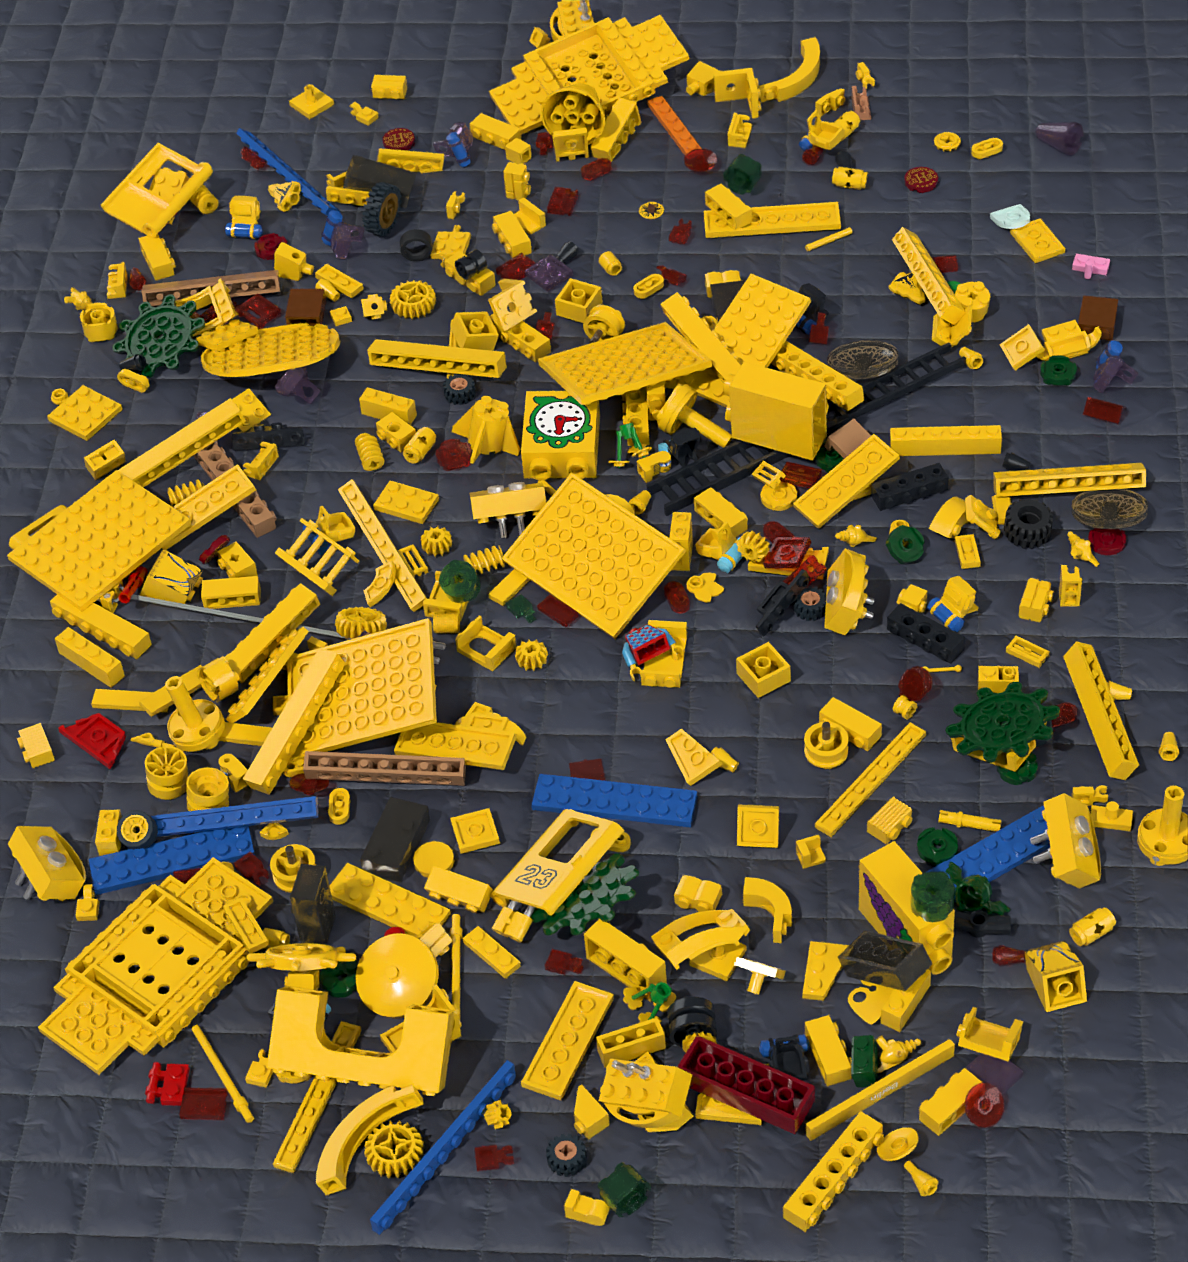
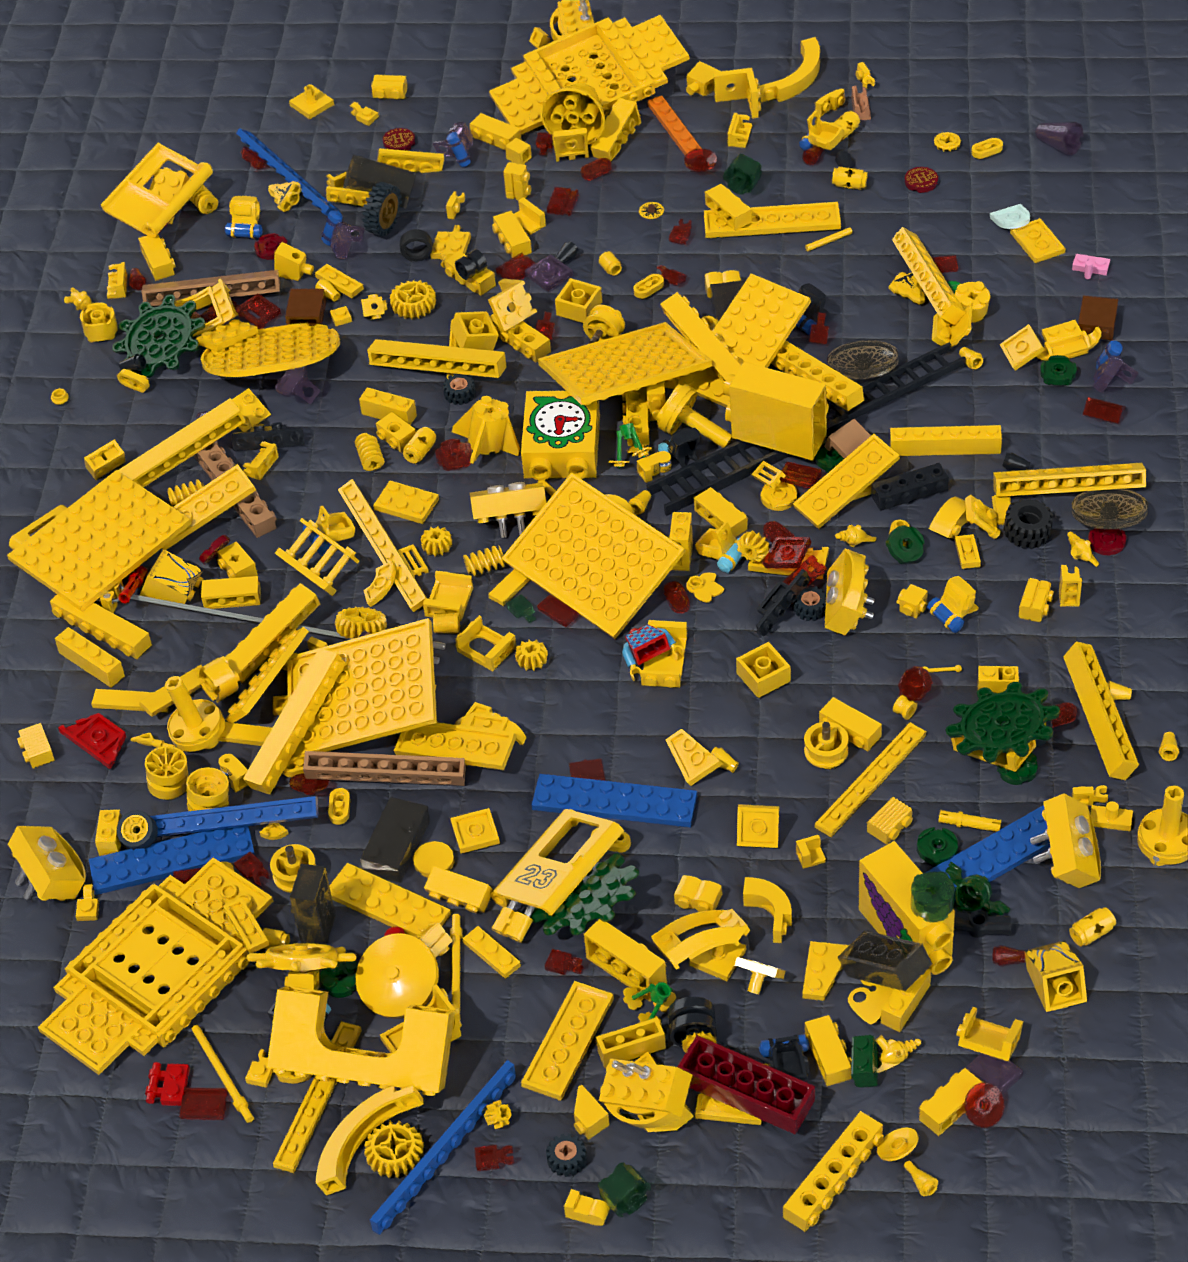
(84, 412): yellow plate -> none
(458, 591): clear green brick -> none
(879, 1090): yellow tile -> none
(925, 633): black brick -> none
(1025, 653): yellow tile -> none

